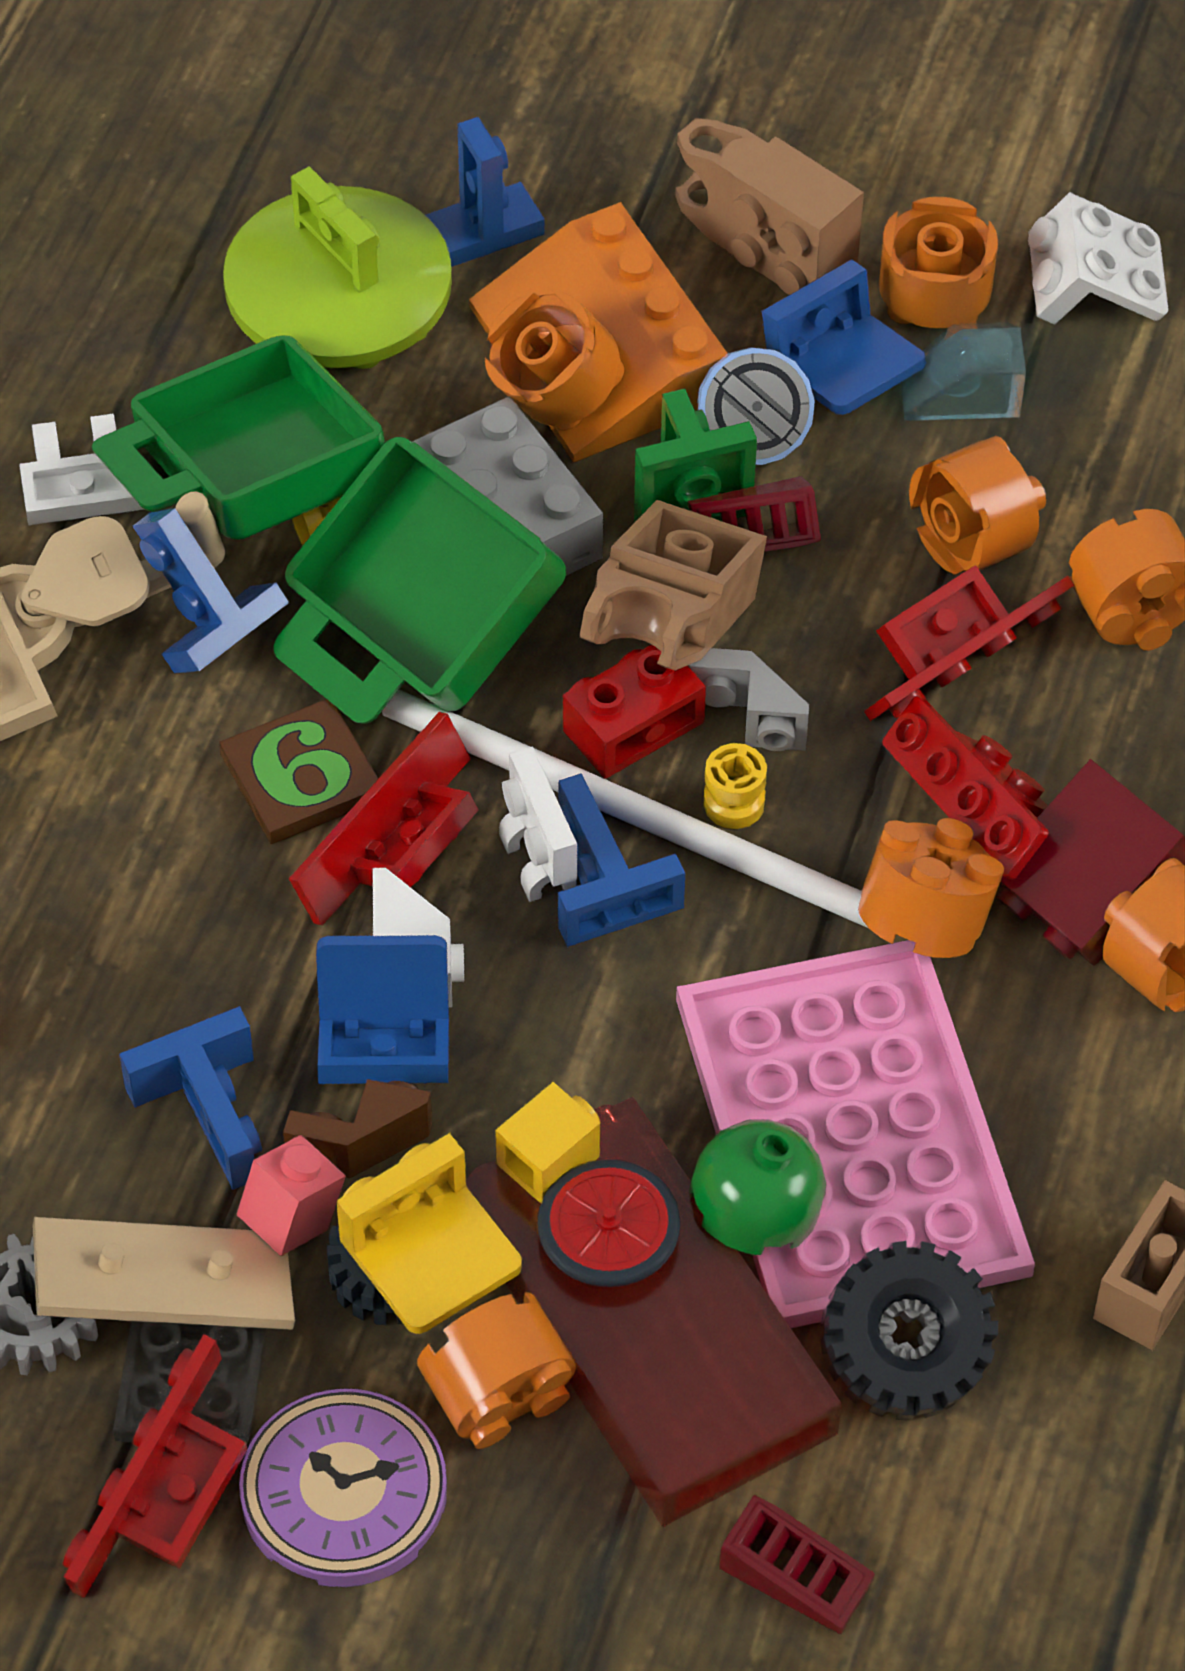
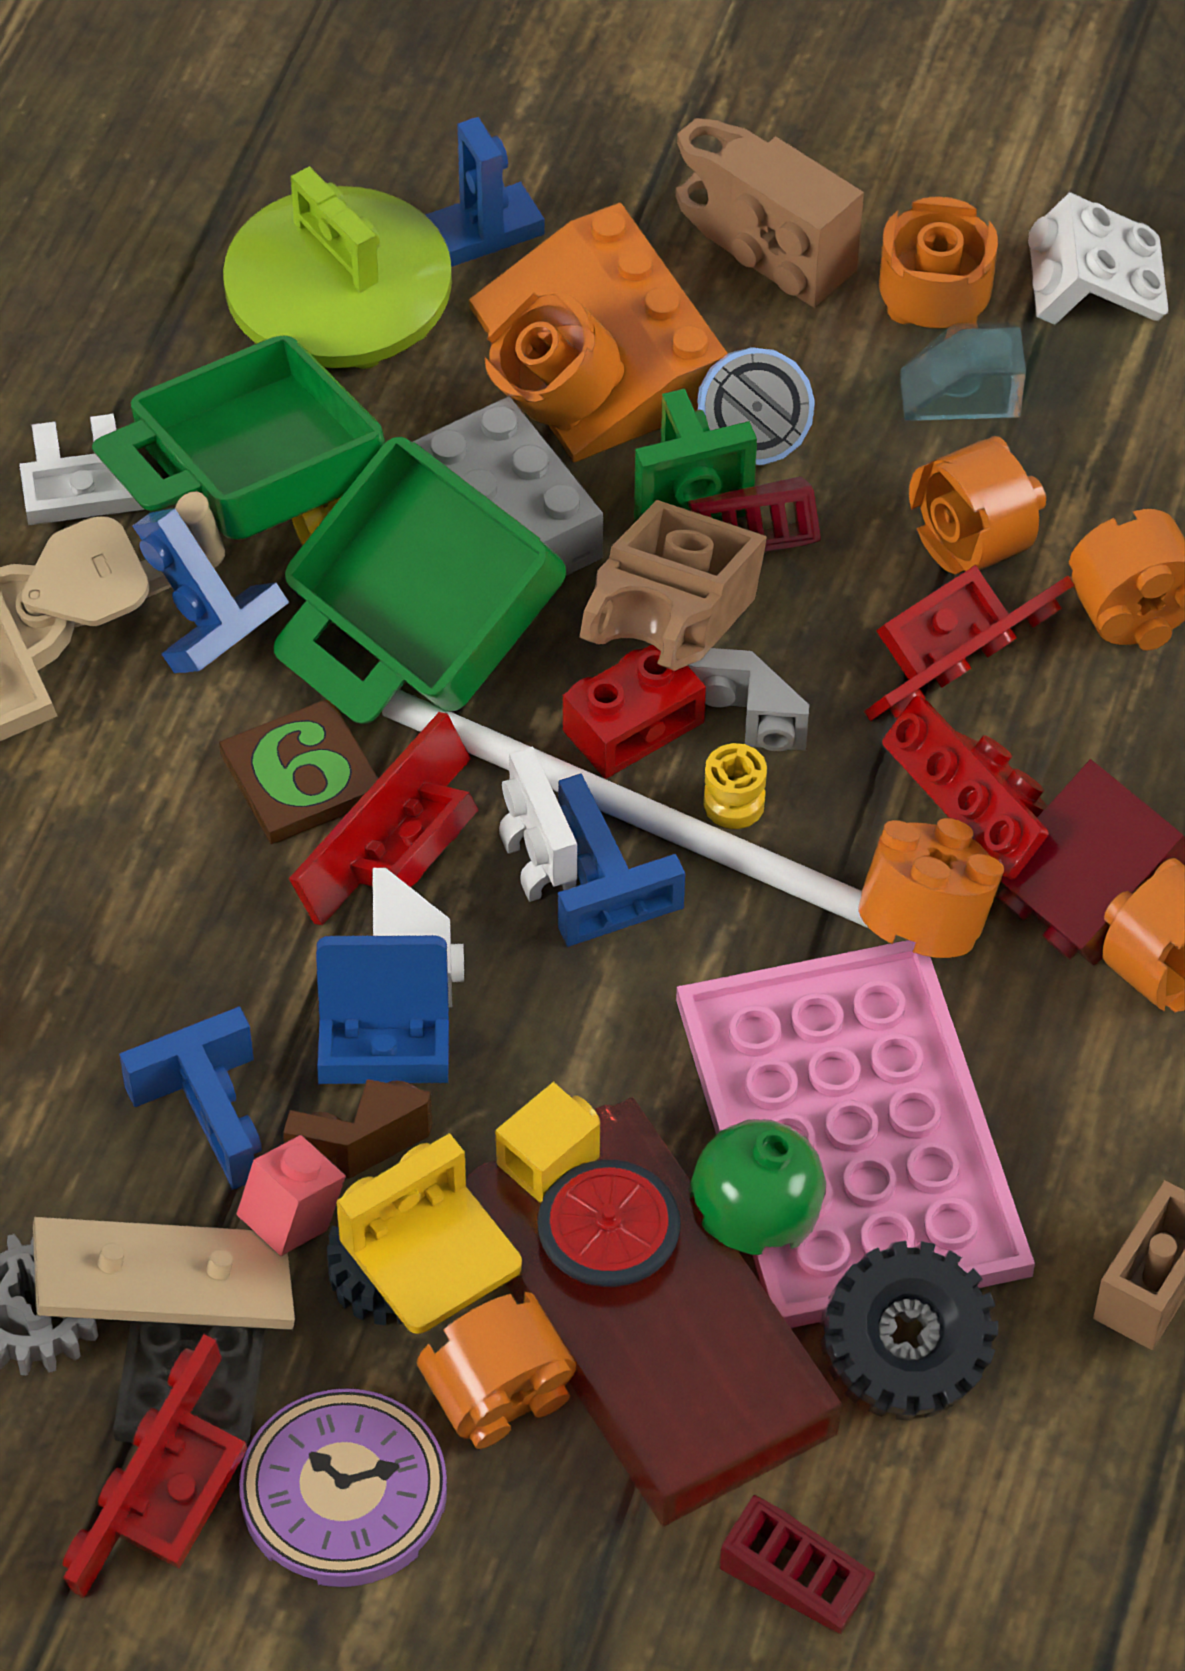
(838, 340): blue bracket -> none

